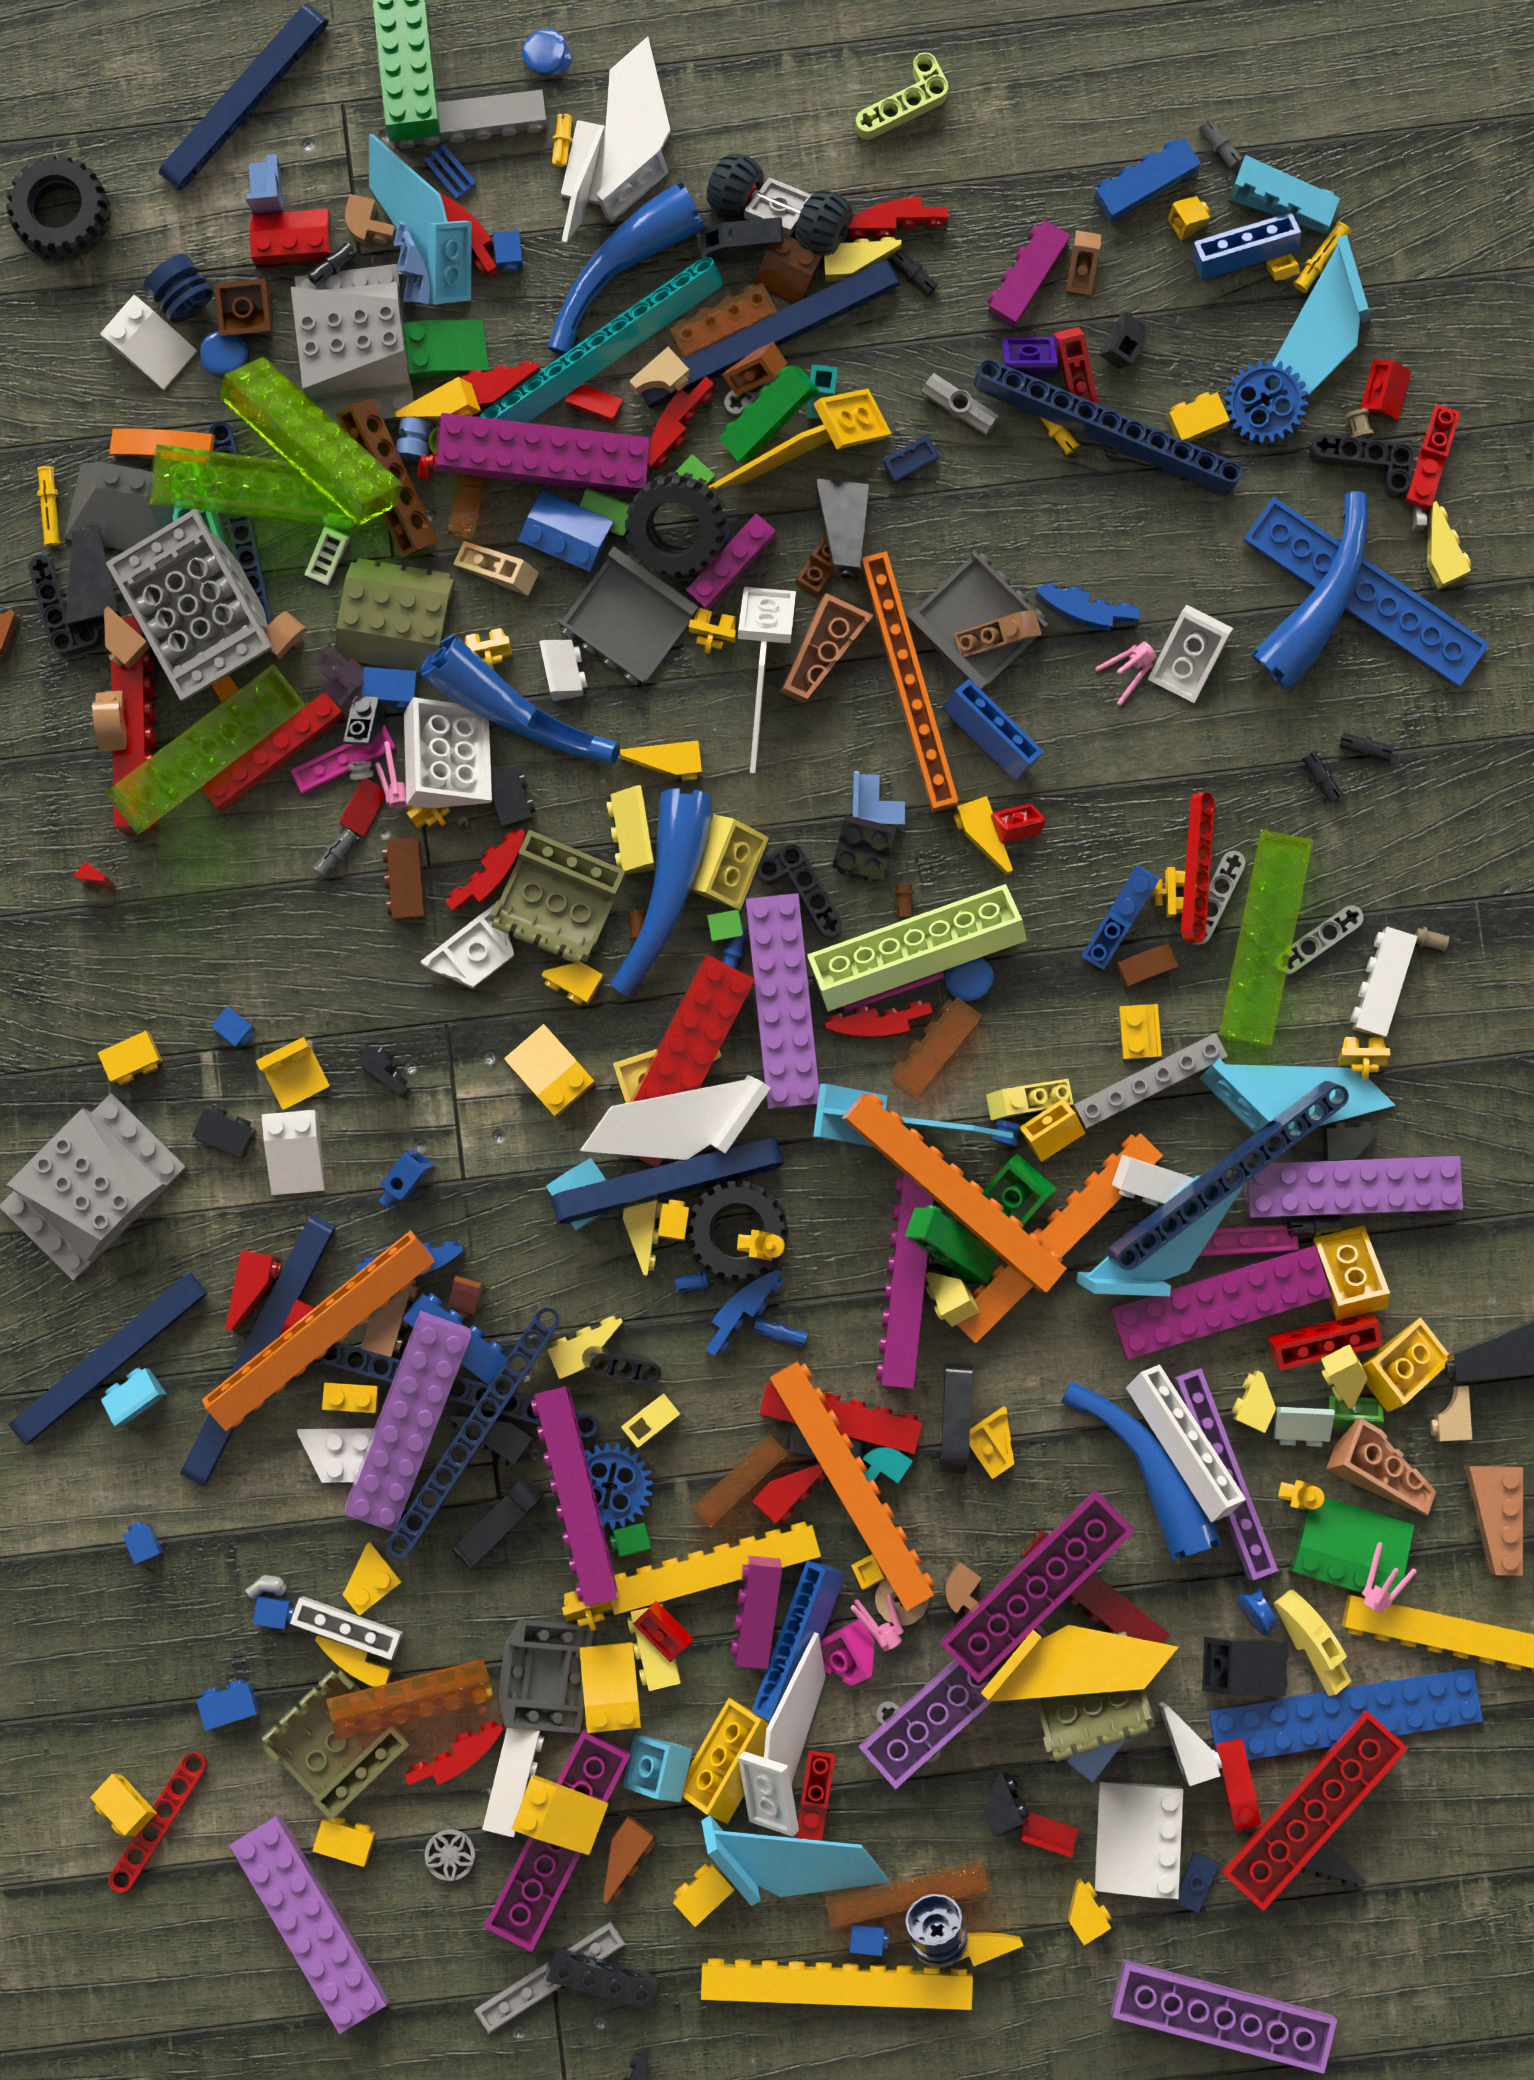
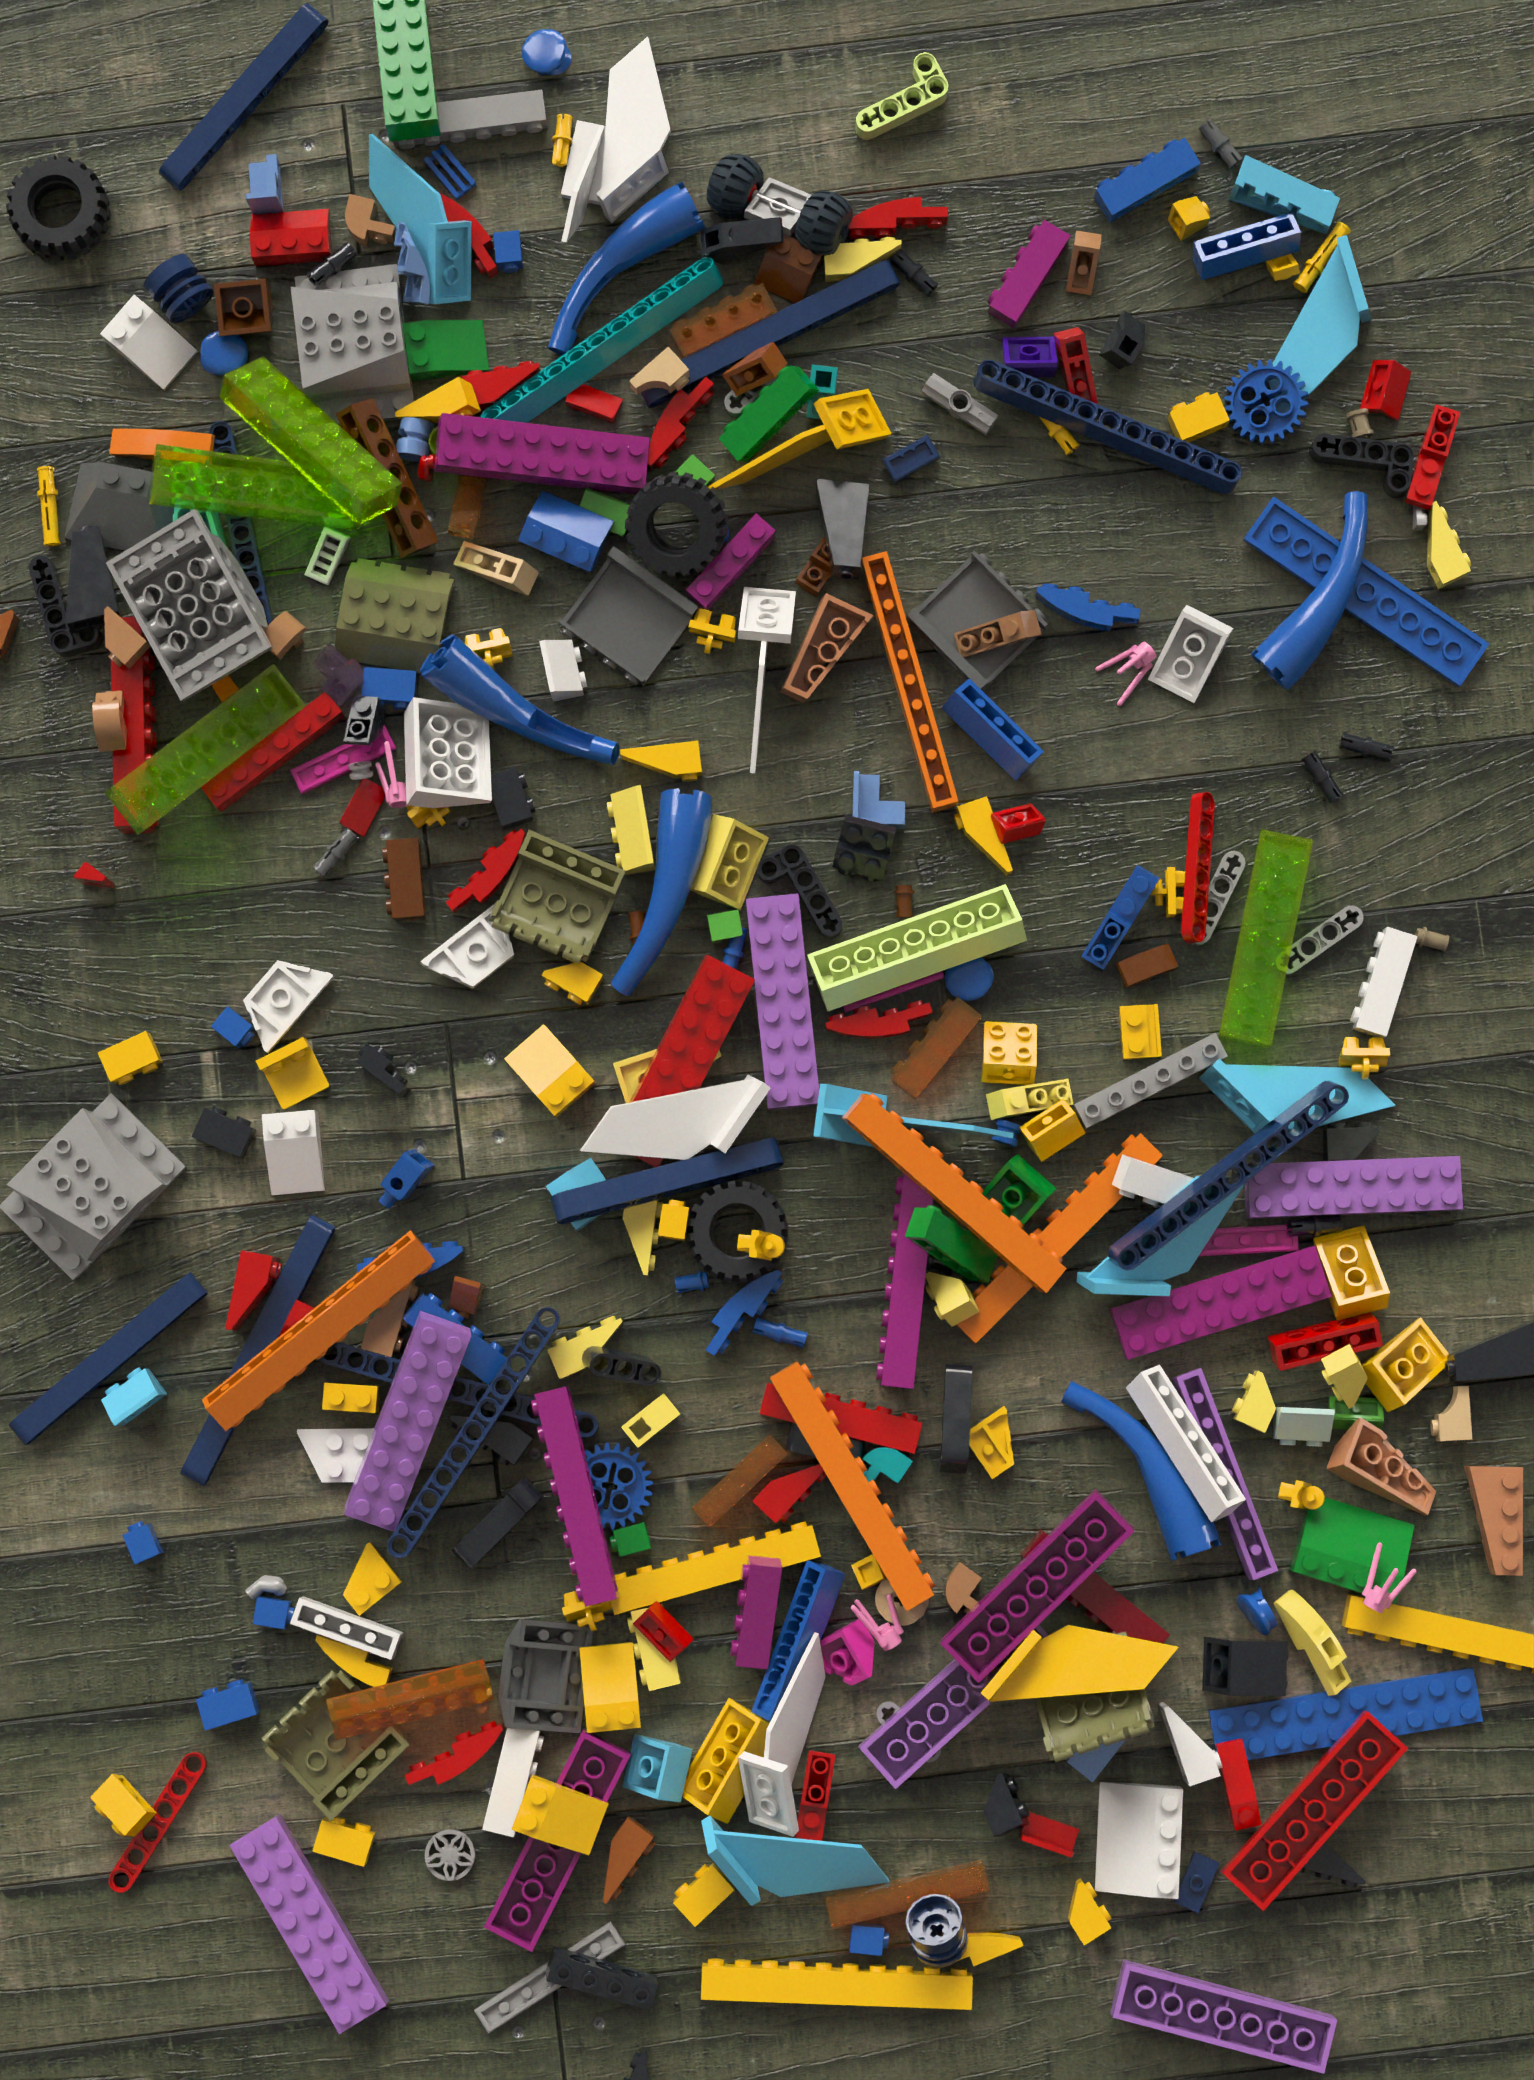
(282, 999): none -> white wing
(1009, 1053): none -> yellow bracket

